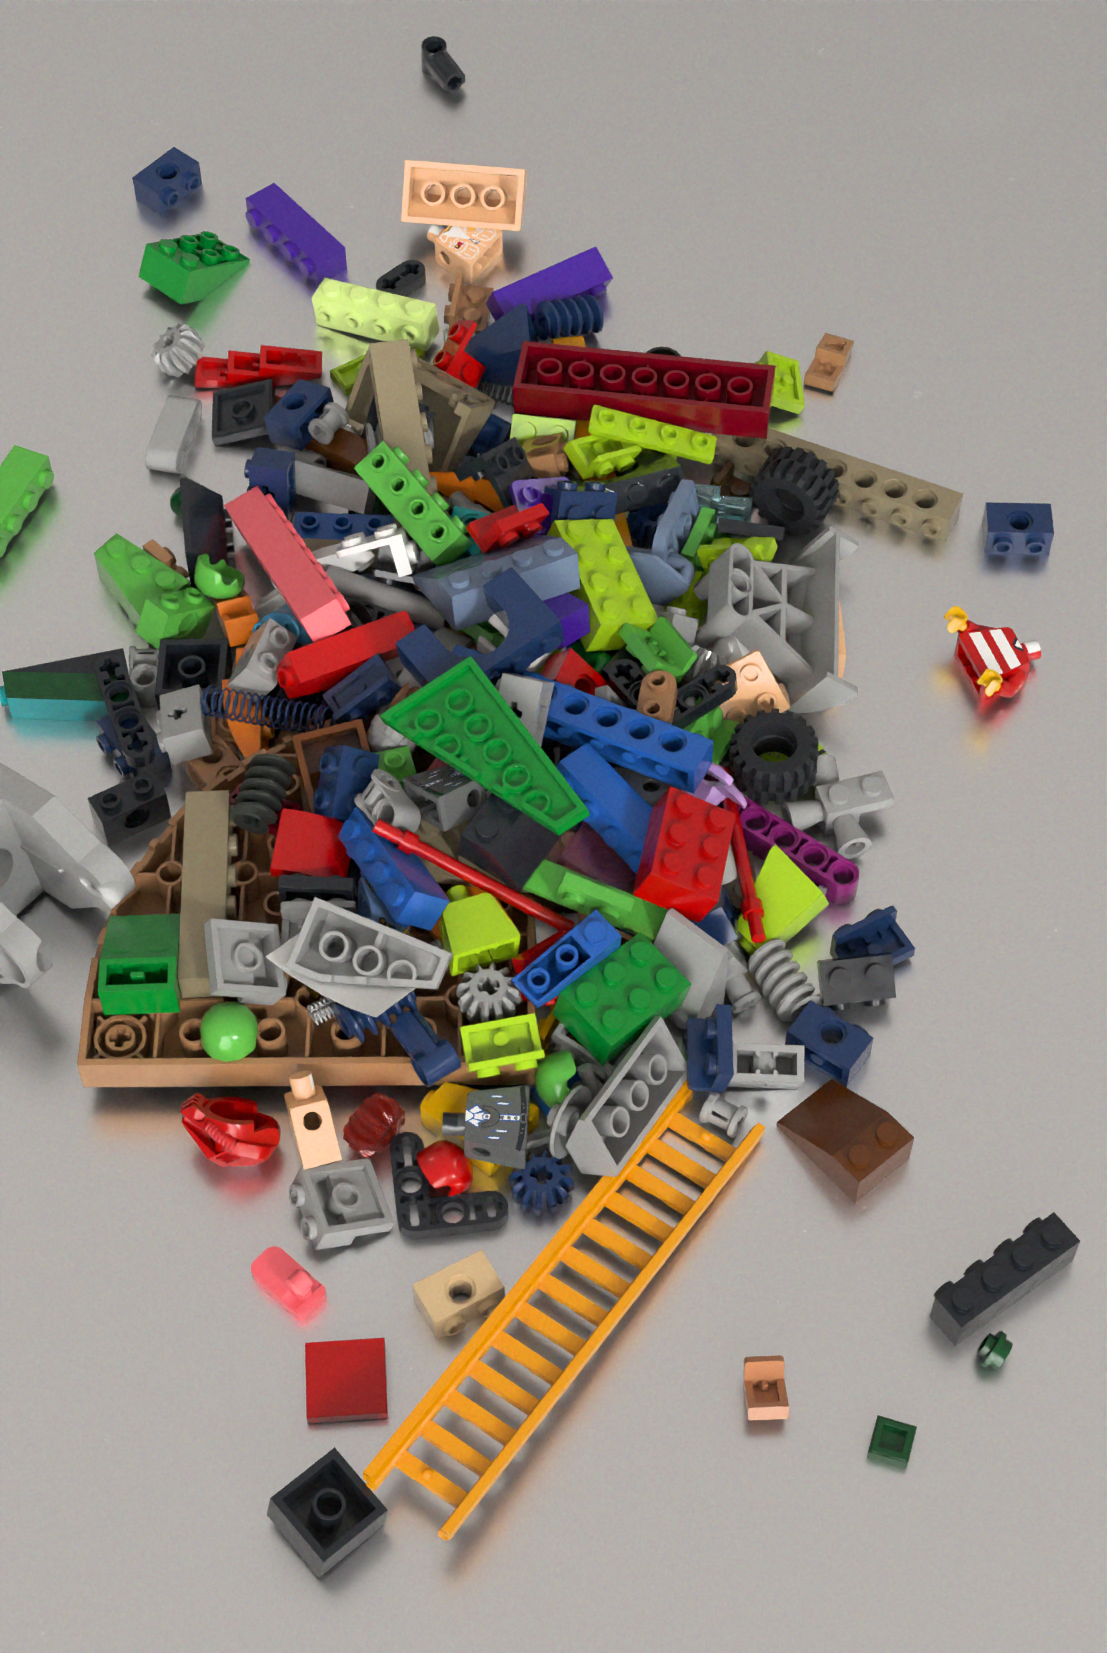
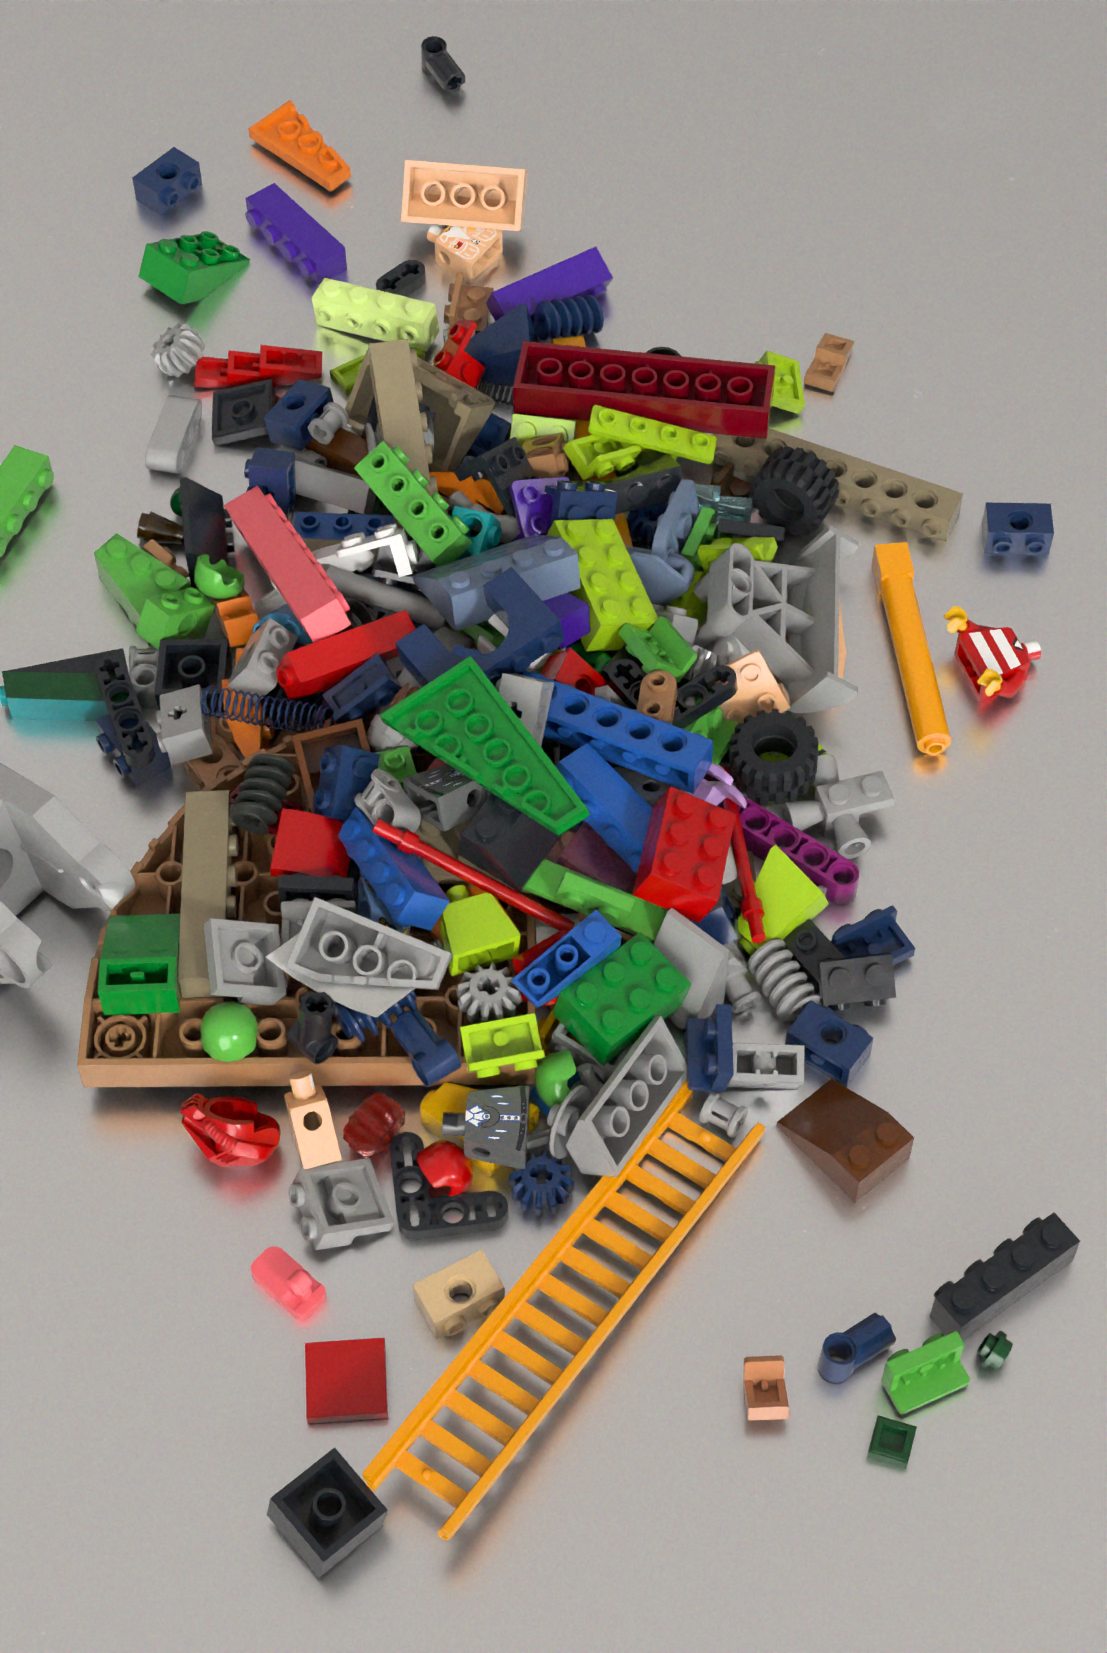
(129, 807): black brick -> none
(159, 529): none -> dark brown cone
(295, 142): none -> orange wing
(312, 1029): none -> black piece
(506, 526): red bracket -> none
(810, 945): none -> black hinge
(856, 1346): none -> dark blue piece
(894, 582): none -> light orange brick
(925, 1372): none -> bright green bracket

